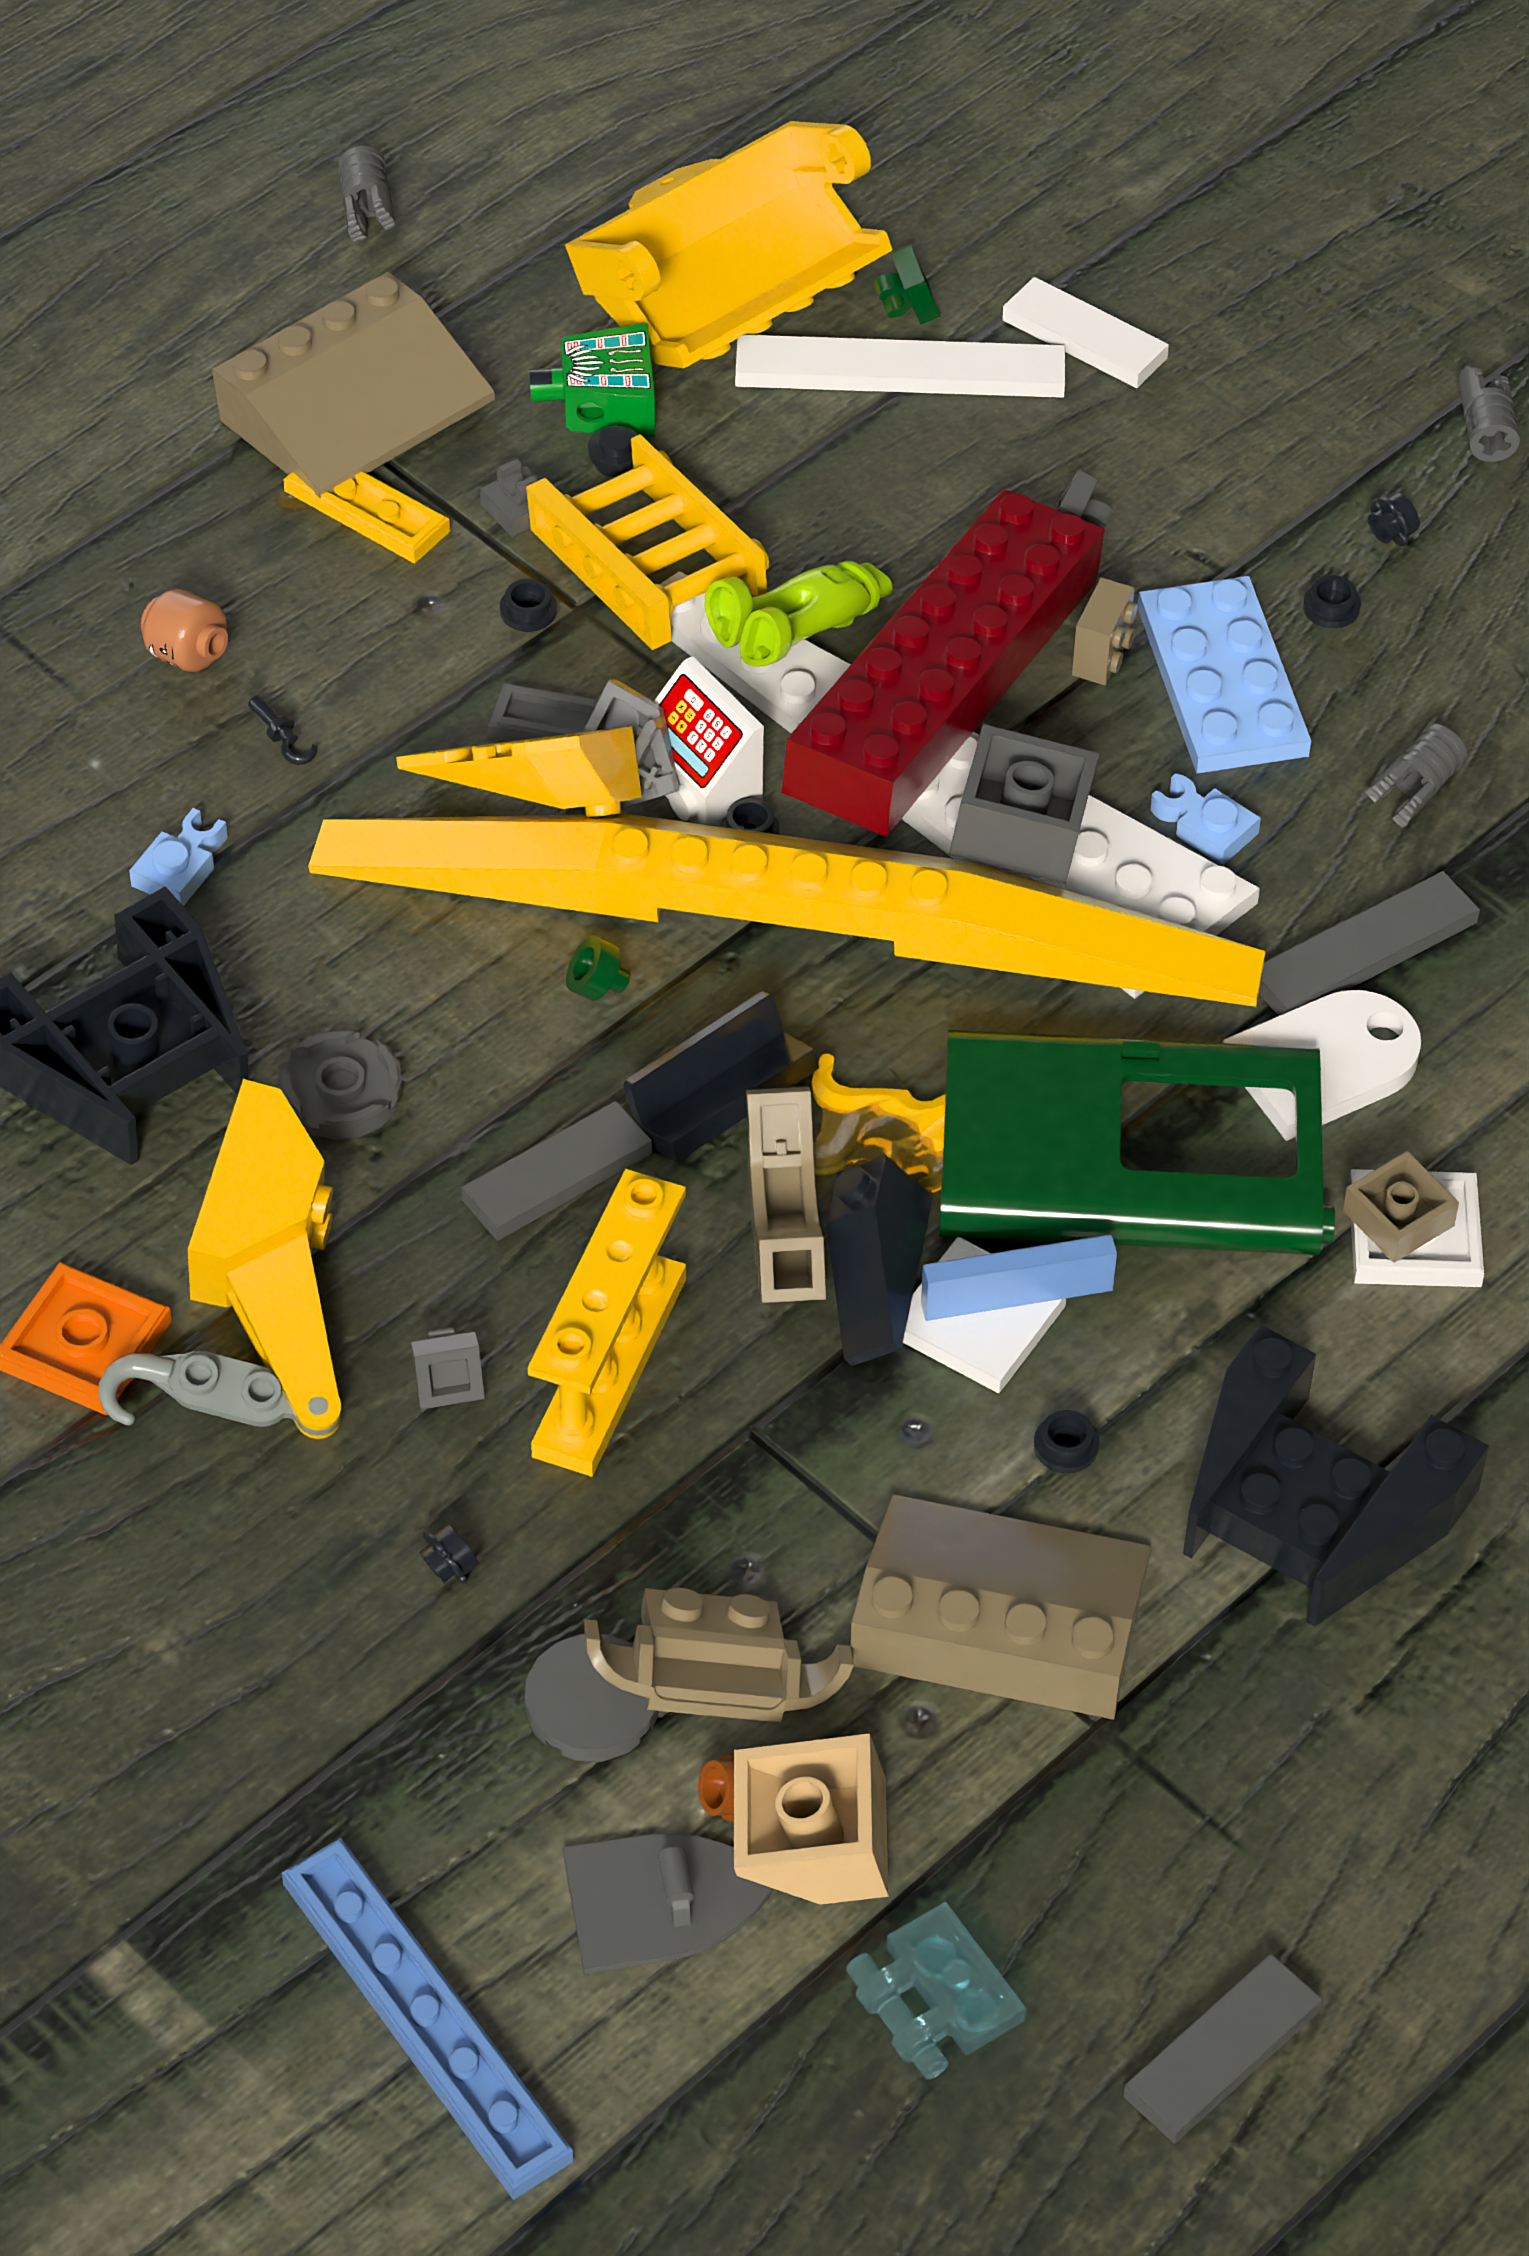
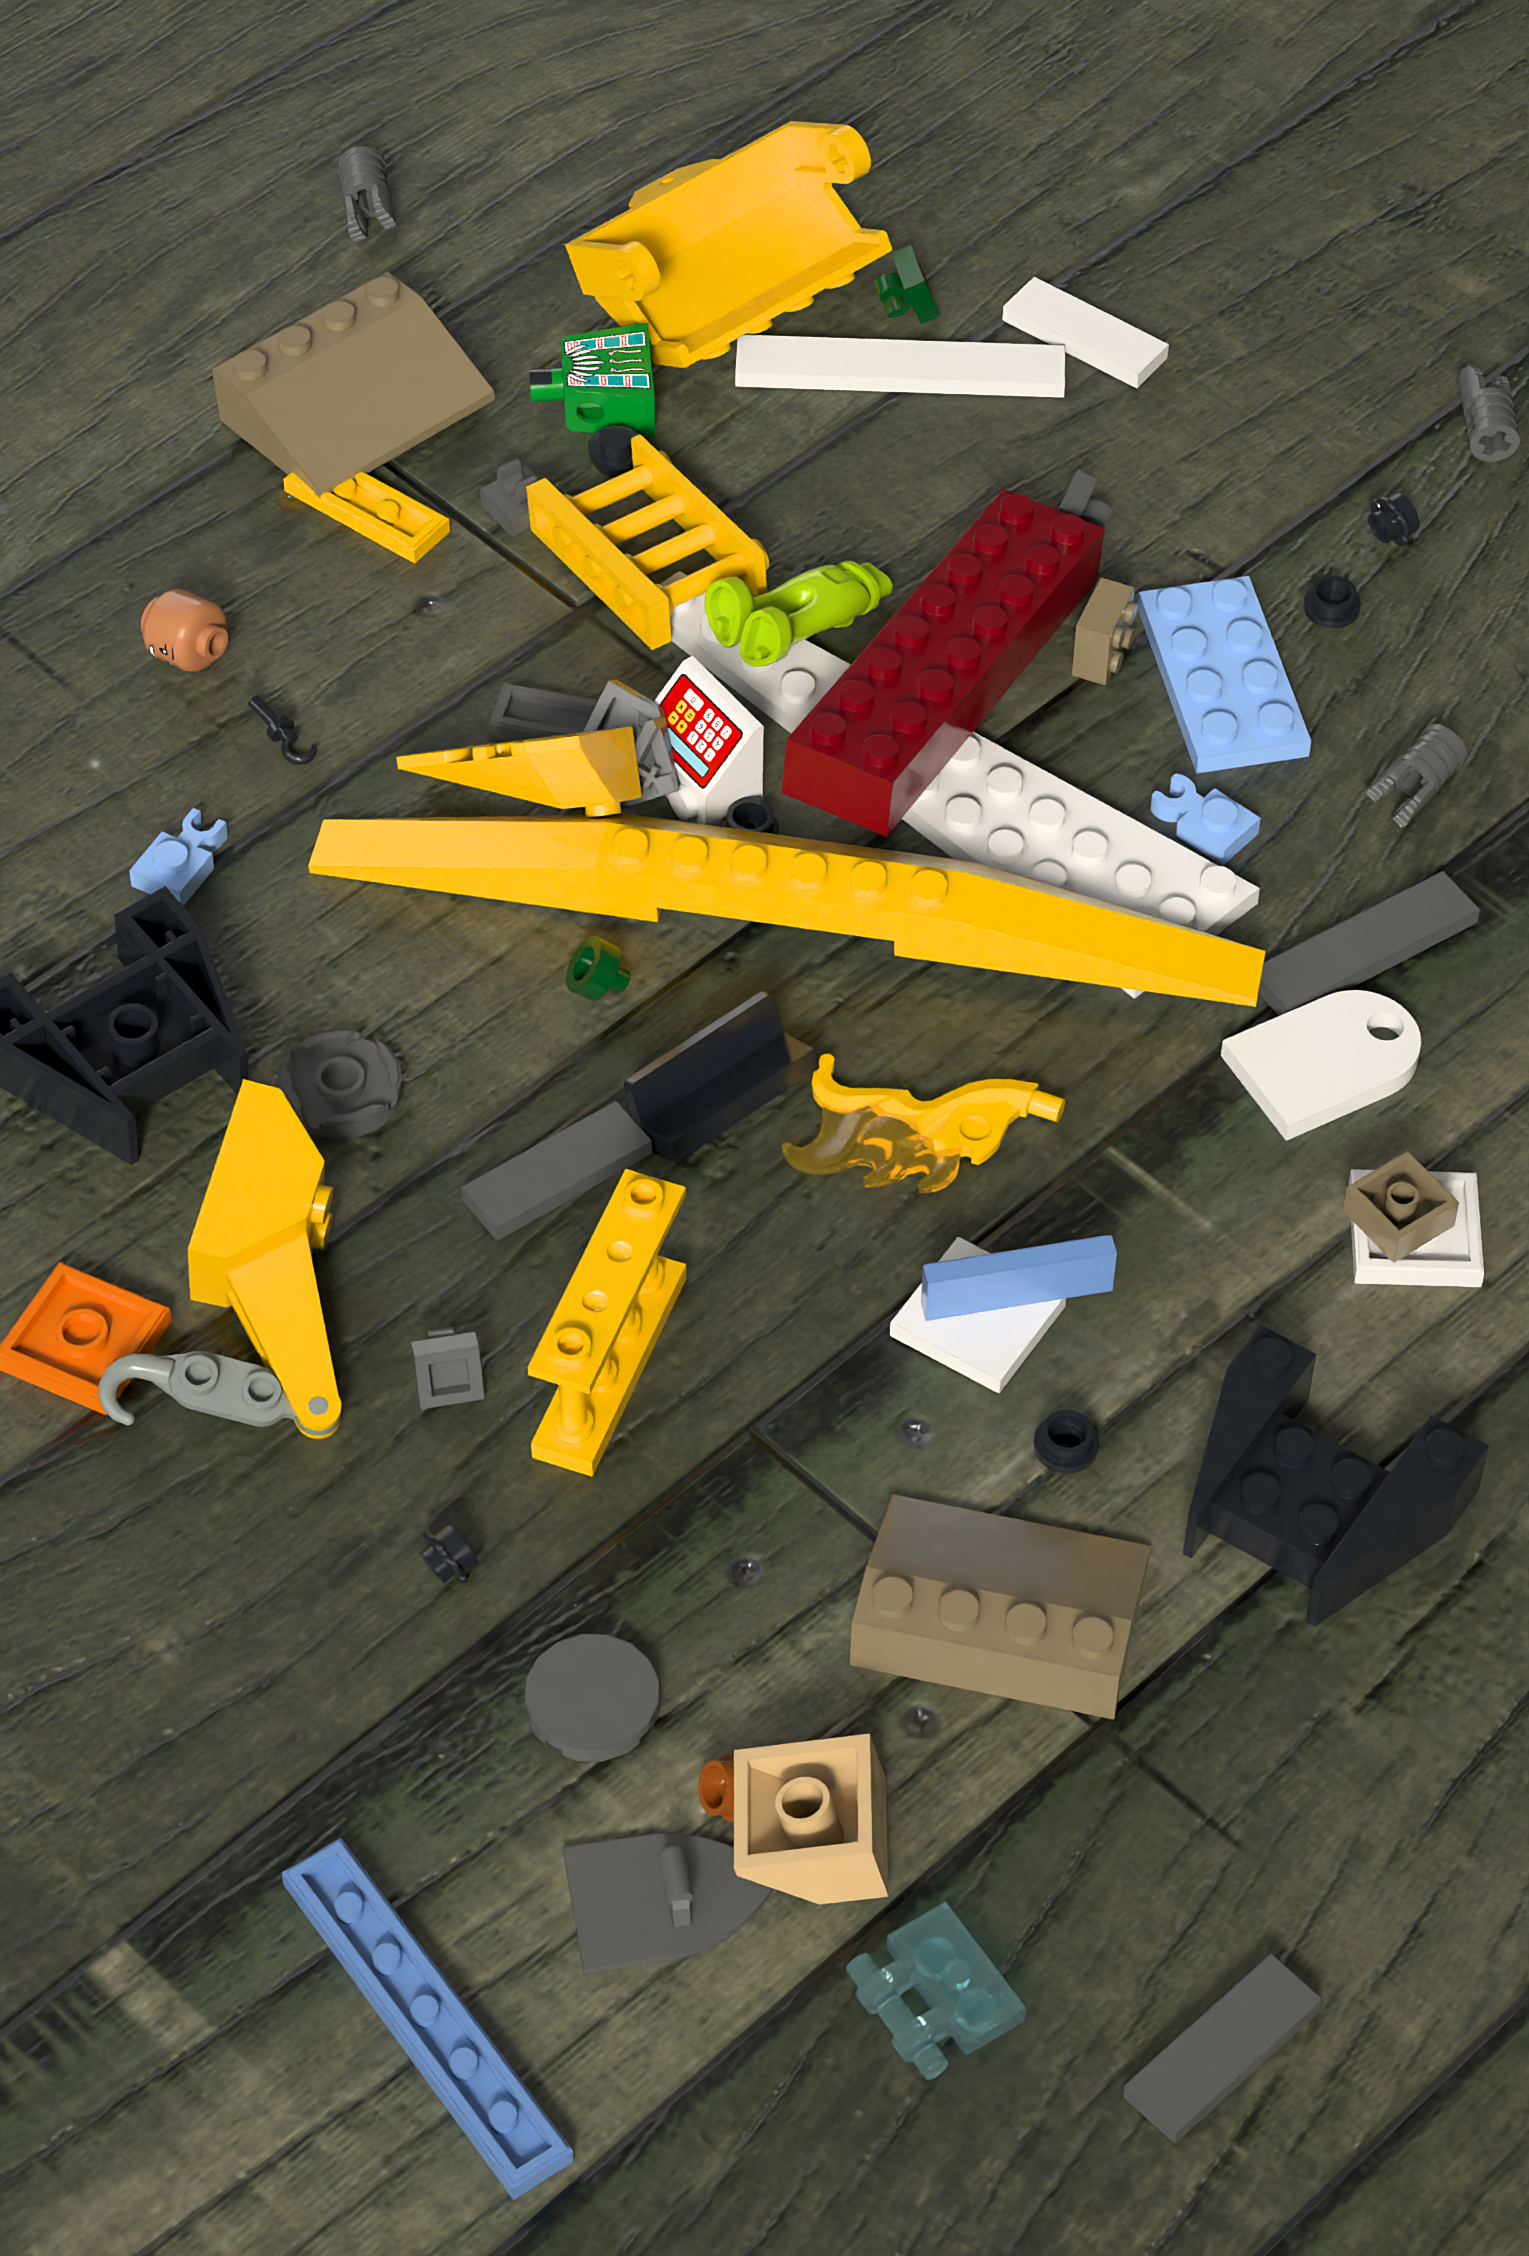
(528, 605): black plate -> none
(716, 1658): dark tan plate -> none
(784, 1196): dark tan arch -> none
(875, 1253): black slope -> none
(1023, 803): dark grey brick -> none
(1040, 1141): dark green piece -> none

